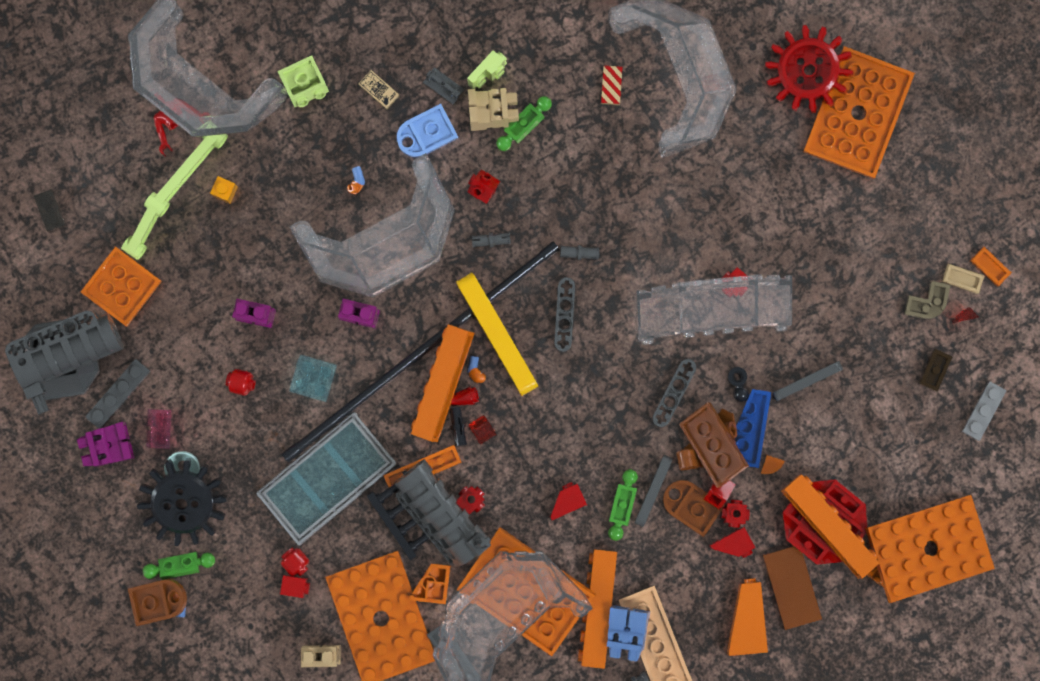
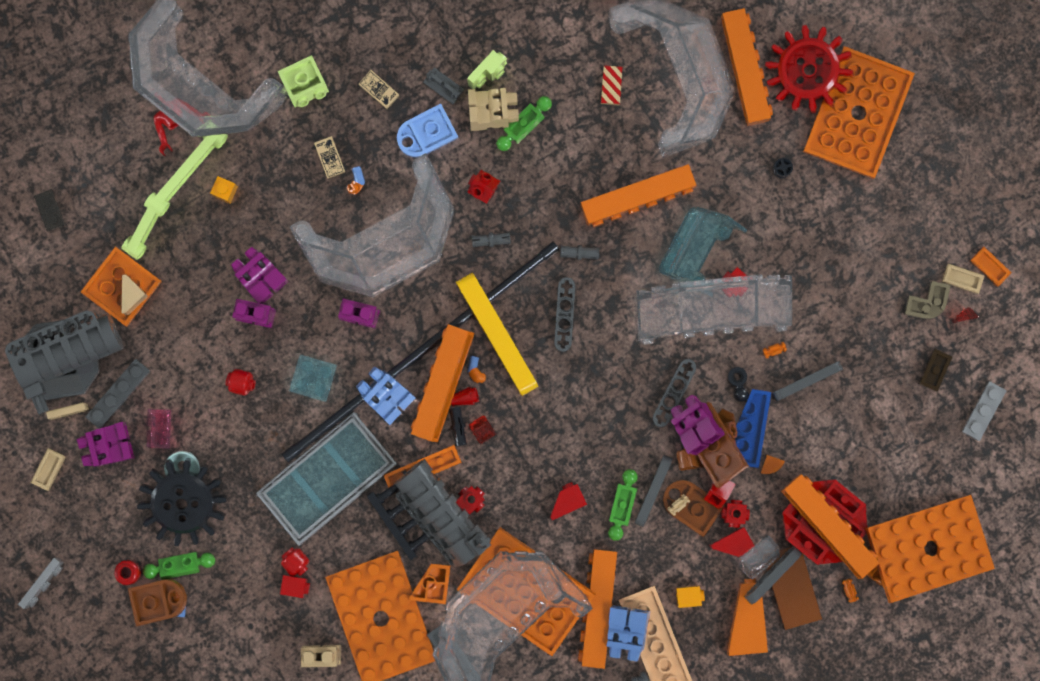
(41, 583): none -> light grey plate
(48, 469): none -> tan tile
(66, 411): none -> tan tile
(127, 572): none -> red head
(131, 295): none -> tan slope
(252, 270): none -> magenta hips
(329, 157): none -> tan tile
(385, 406): none -> medium blue hips
(638, 195): none -> orange brick
(678, 505): none -> tan piece
(689, 596): none -> light orange brick
(695, 242): none -> clear light blue windscreen
(695, 425): none -> magenta hips
(745, 67): none -> orange brick
(759, 557): none -> clear brick
(772, 575): none -> dark grey beam
(774, 350): none -> orange piece
(784, 165): none -> black wheel
(850, 590): none -> orange piece

